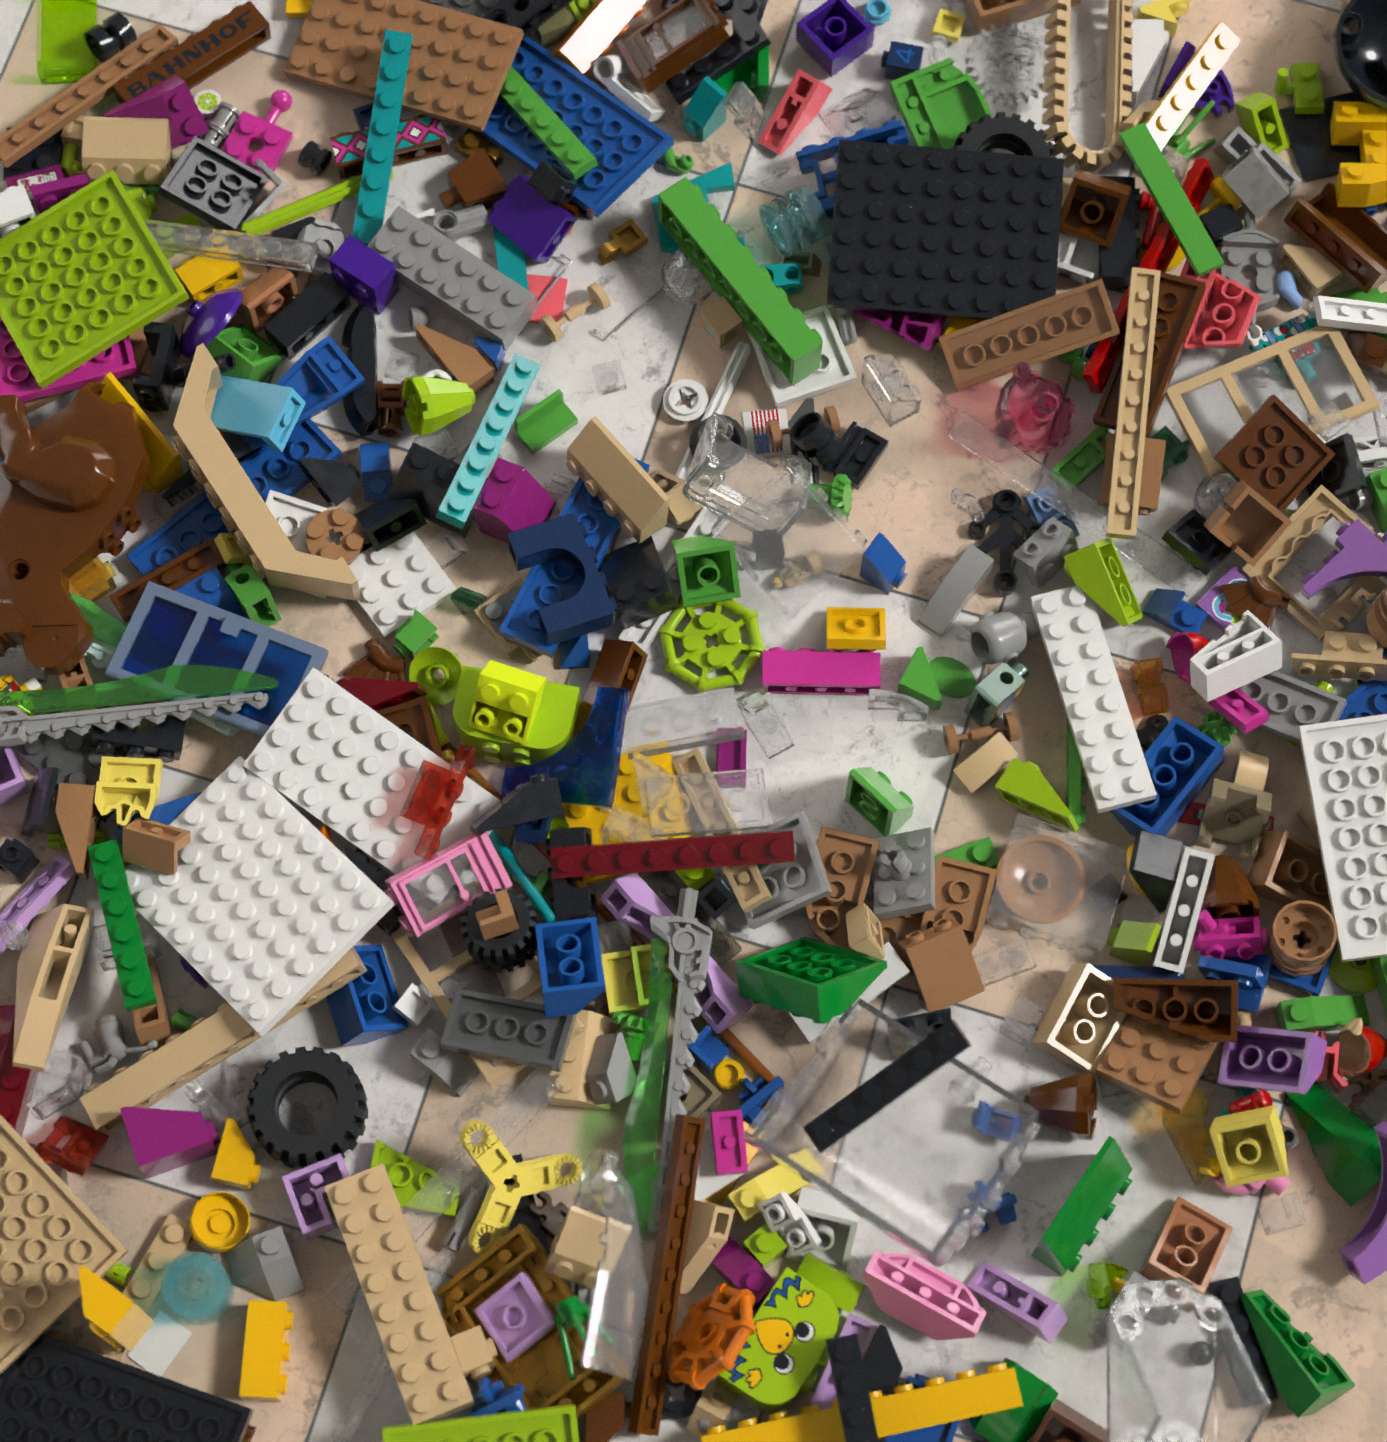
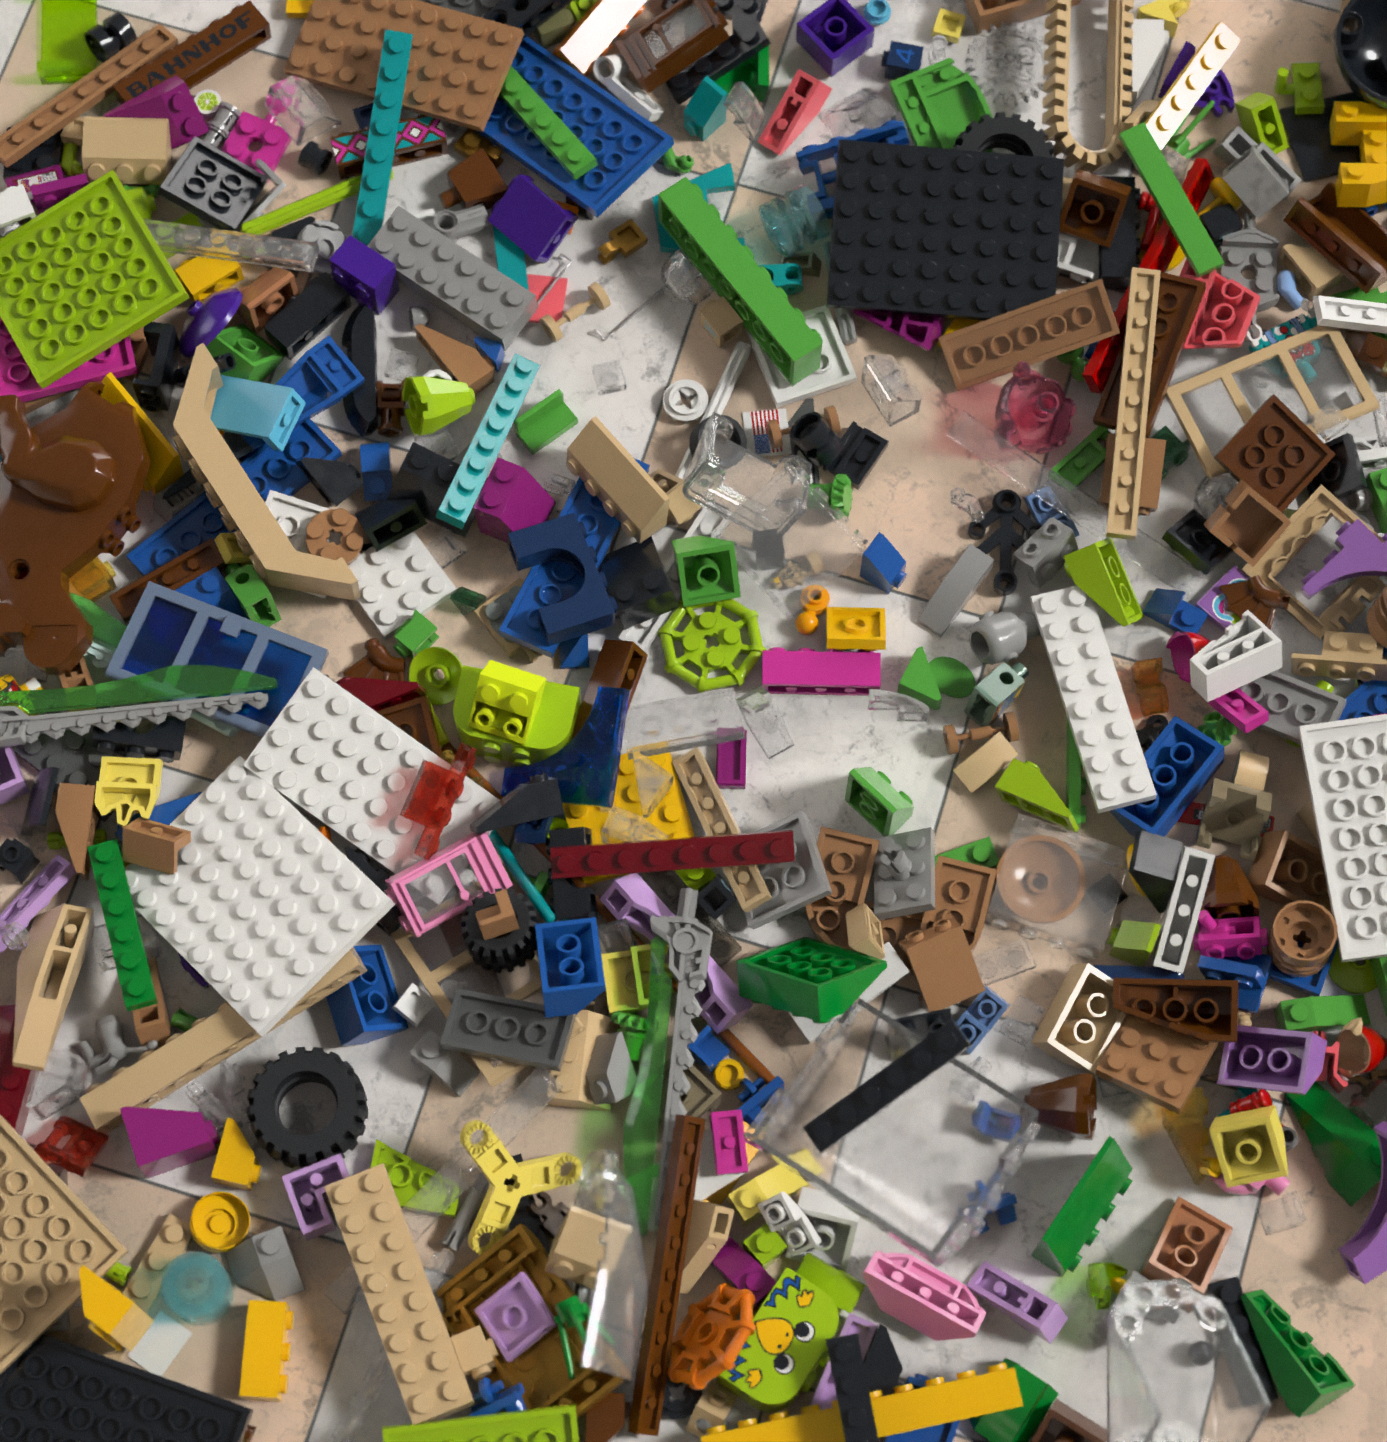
(300, 109): none -> clear slope
(552, 183): black window -> none
(706, 802): clear tile -> none
(807, 622): none -> light orange plate
(981, 1016): none -> medium blue slope

